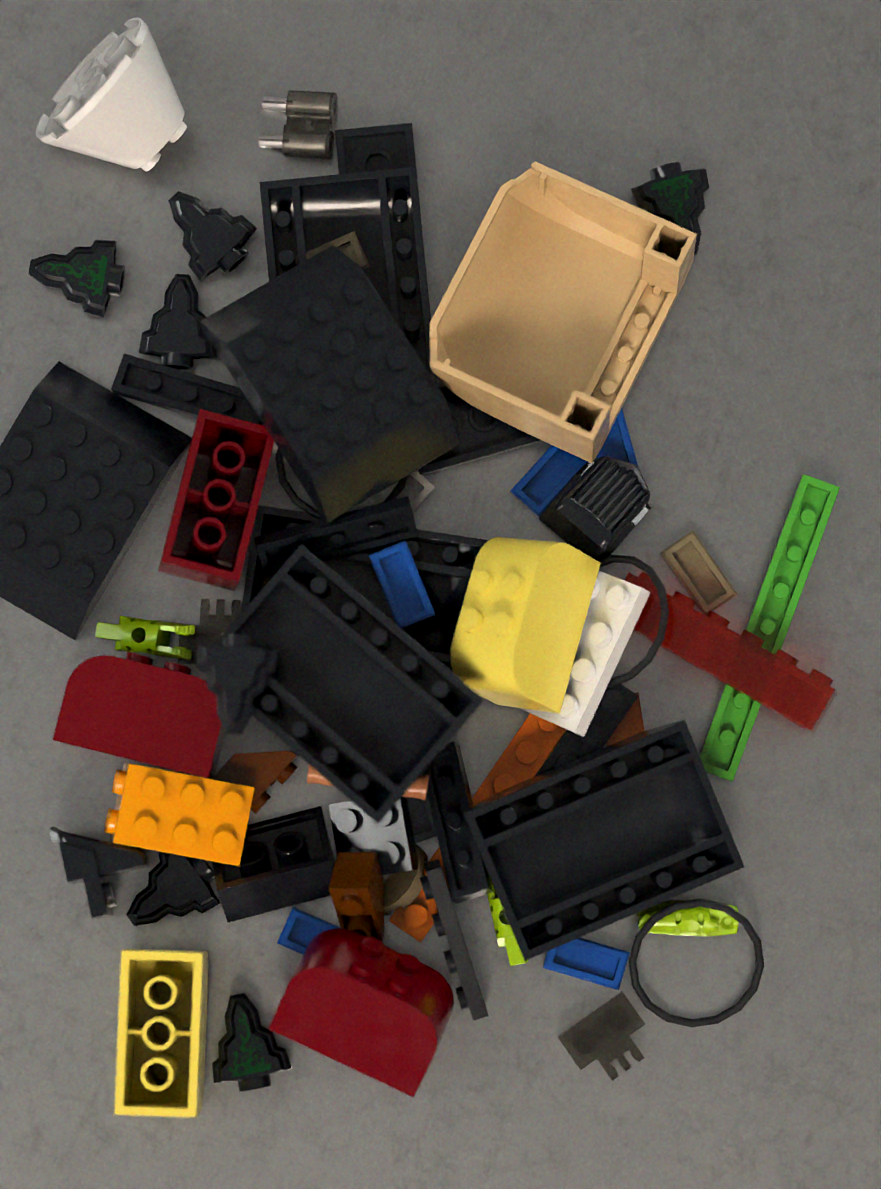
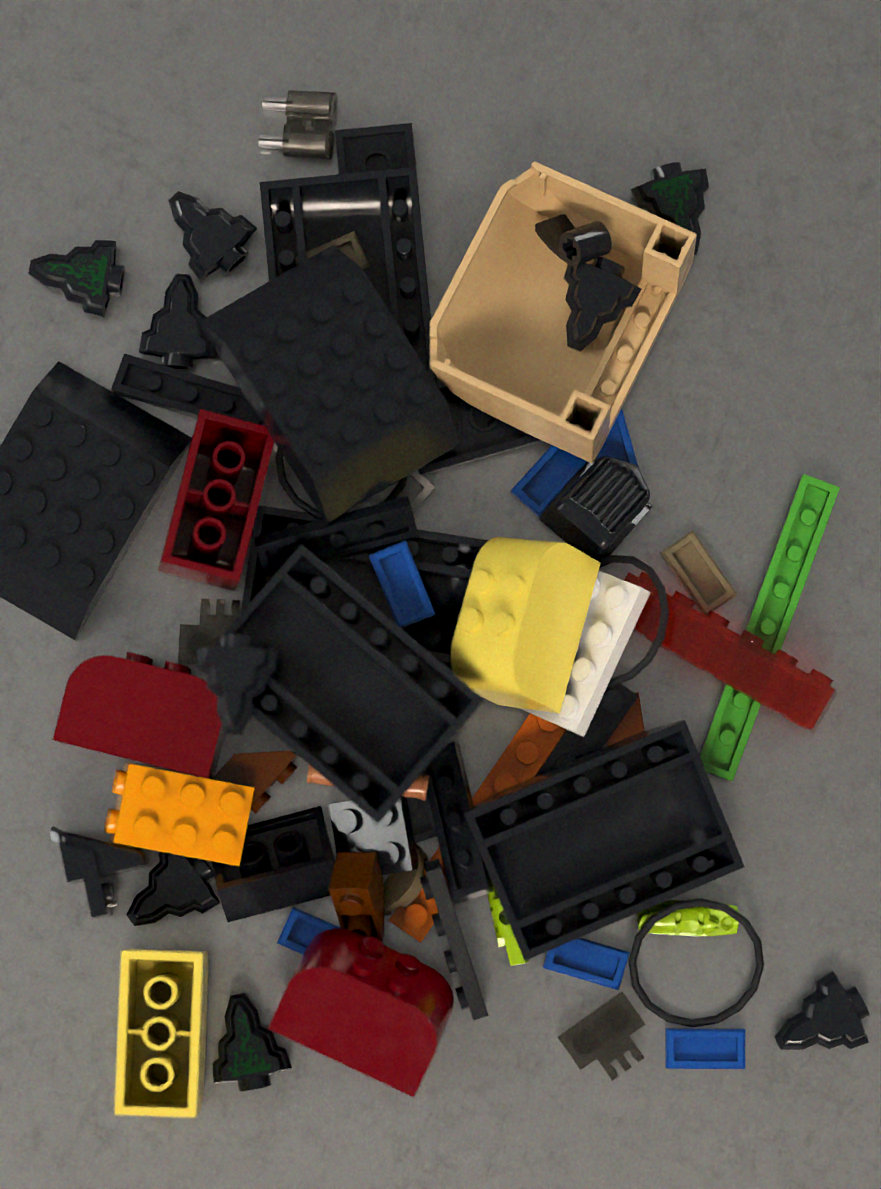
(117, 103): white cone -> none
(131, 636): lime hinge -> none
(573, 243): none -> black panel
(595, 298): none -> black rock
(704, 1048): none -> blue tile
(826, 1018): none -> black rock

